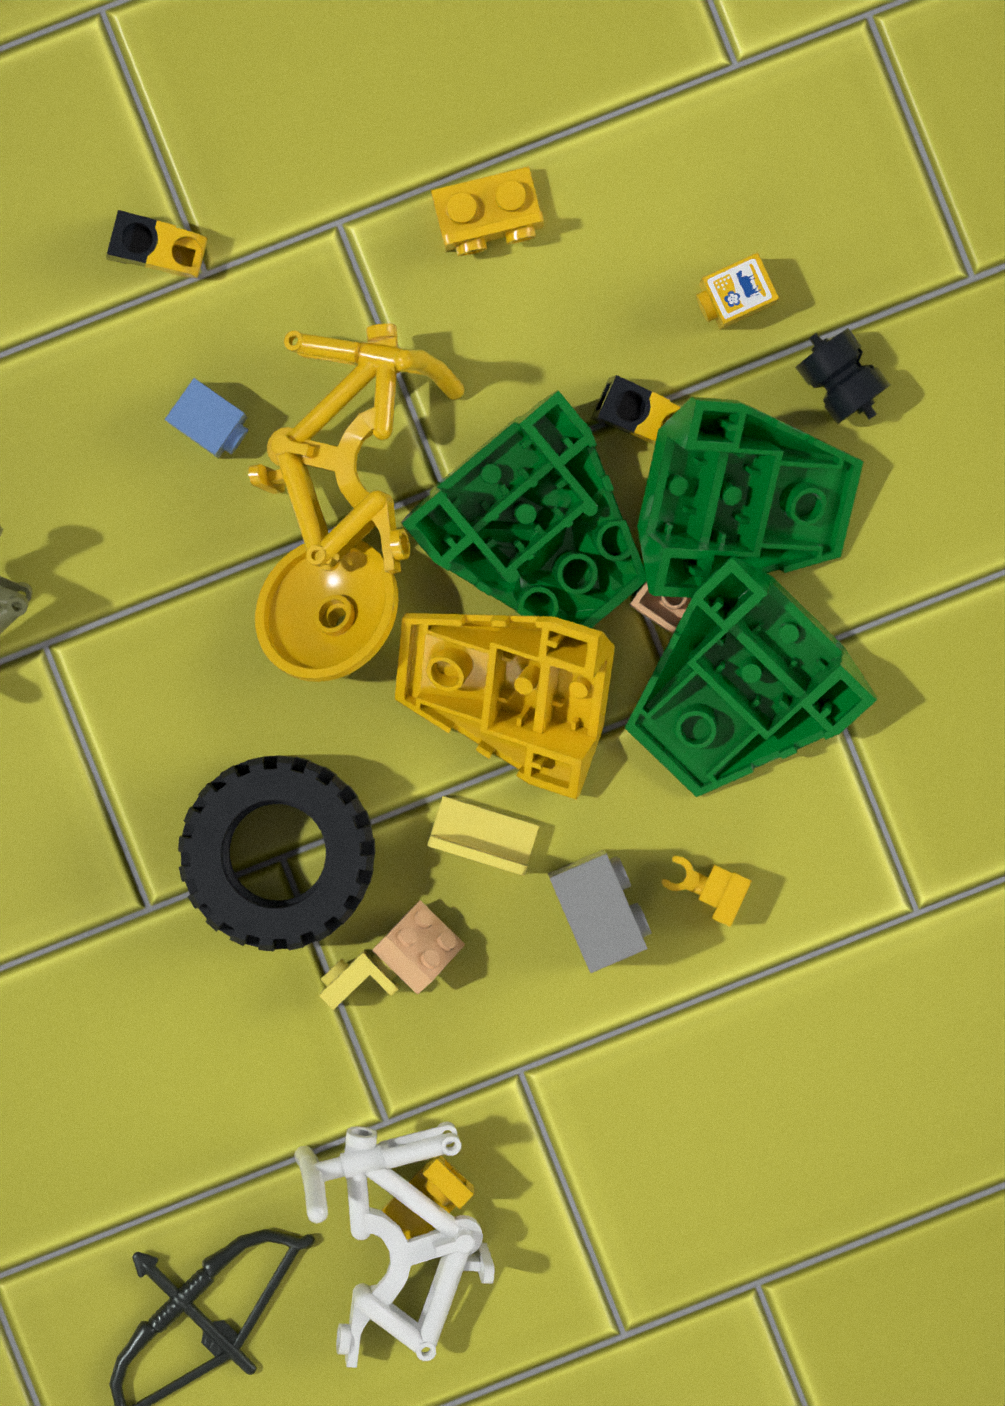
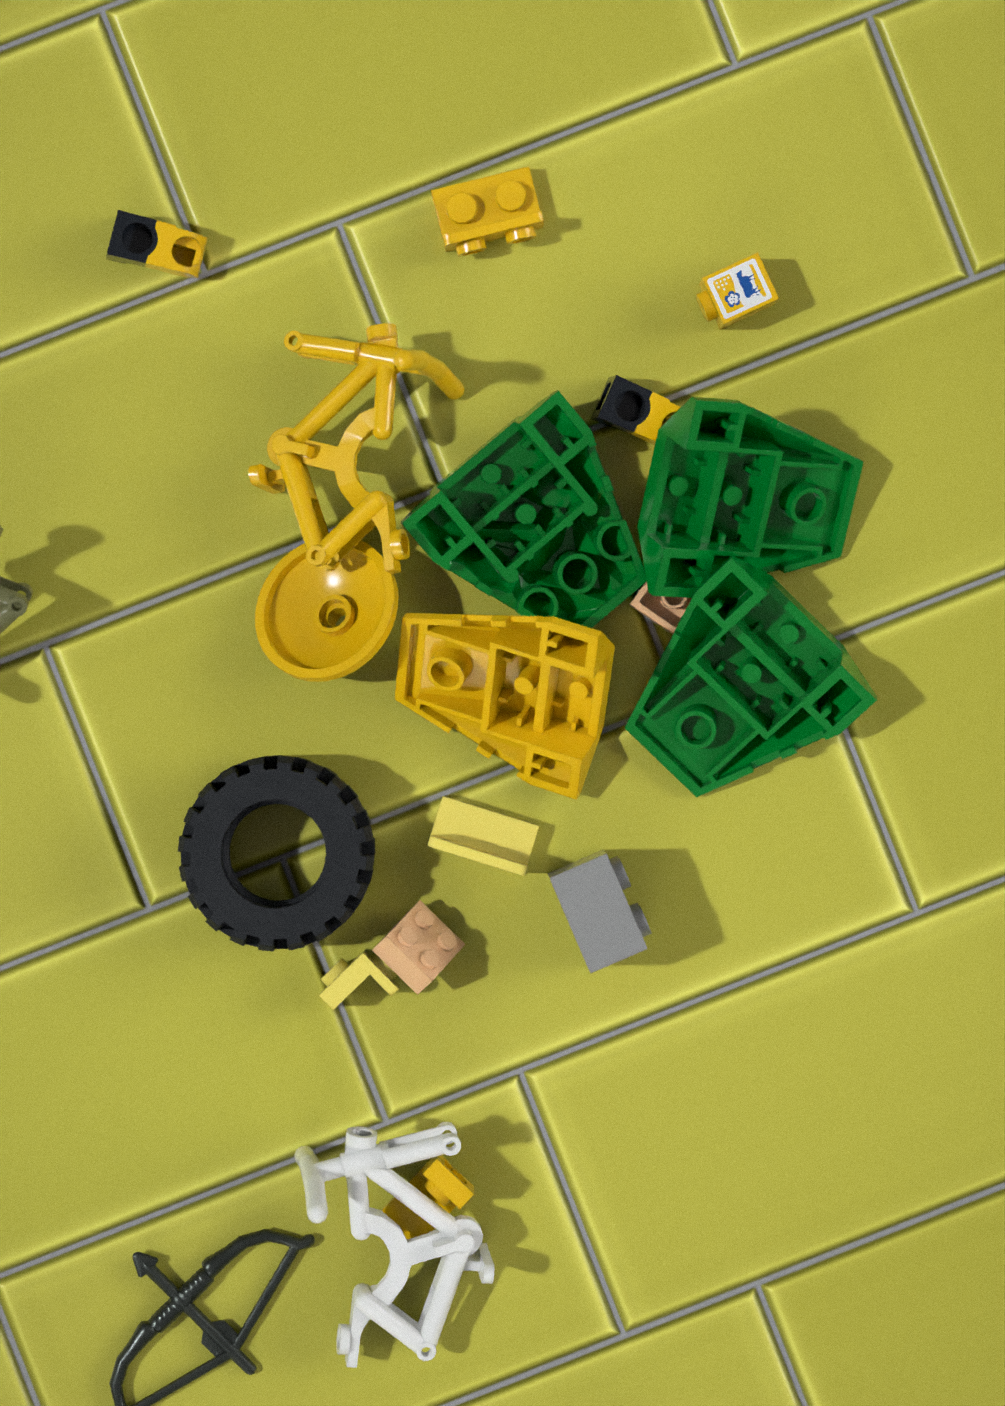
(208, 419): medium blue brick -> none
(720, 889): yellow piece -> none
(837, 369): black wheel -> none

